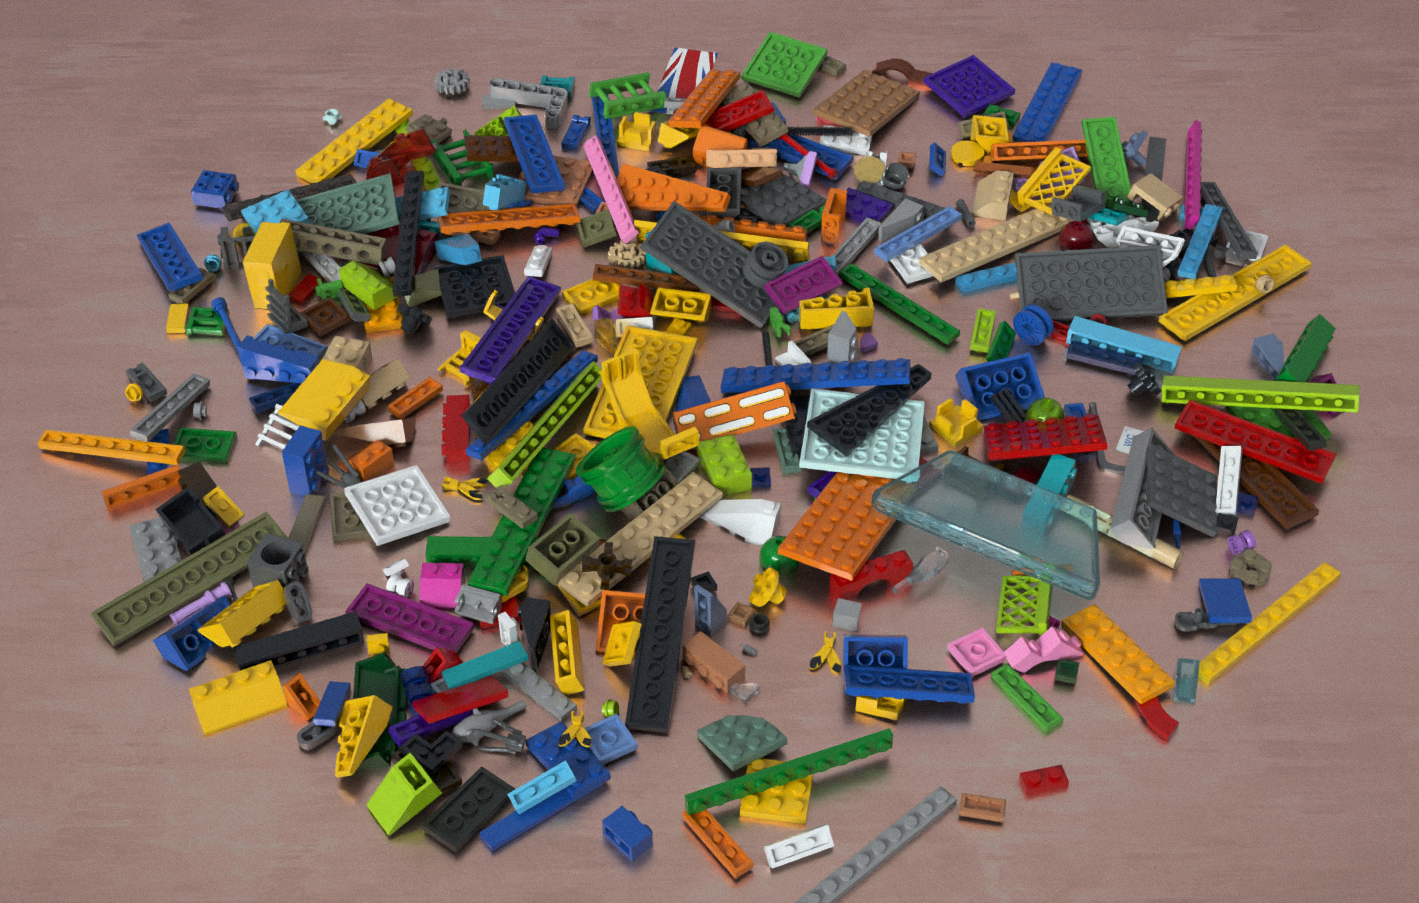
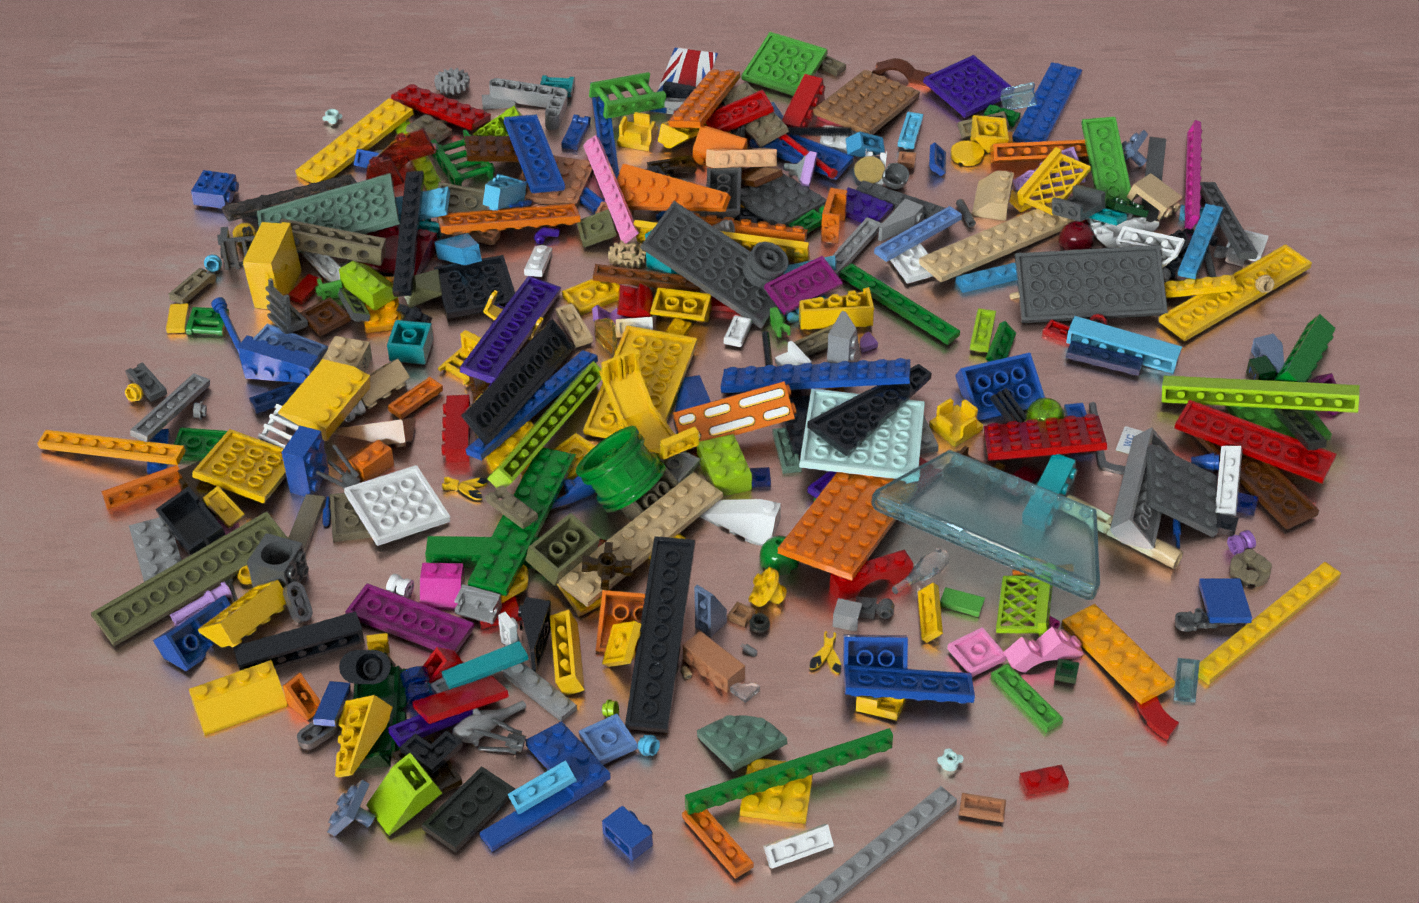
(169, 257): blue plate -> none
(243, 466): none -> yellow plate
(244, 575): none -> yellow plate
(273, 209): medium azure plate -> none
(326, 512): none -> blue piece
(350, 809): none -> sand blue plate
(365, 666): none -> black piece
(387, 267): light grey wheel -> none
(396, 567): white plate -> none
(410, 341): none -> teal brick
(441, 107): none -> red plate
(577, 730): yellow piece -> none
(648, 745): none -> medium azure plate
(677, 90): none -> black plate
(705, 581): black plate -> none
(737, 331): none -> white plate
(806, 98): none -> red wedge
(859, 142): none -> dark azure slope
(869, 608): none -> dark grey plate
(910, 130): none -> medium azure plate
(930, 612): none -> yellow plate
(950, 765): none -> light aqua plate
(962, 602): none -> bright green tile
(989, 168): dark orange beam -> none
(1018, 96): none -> clear light blue panel
(1033, 324): blue wheel -> none
(1143, 381): black plant -> none
(1207, 462): none -> blue cone
(1260, 369): none -> dark green brick

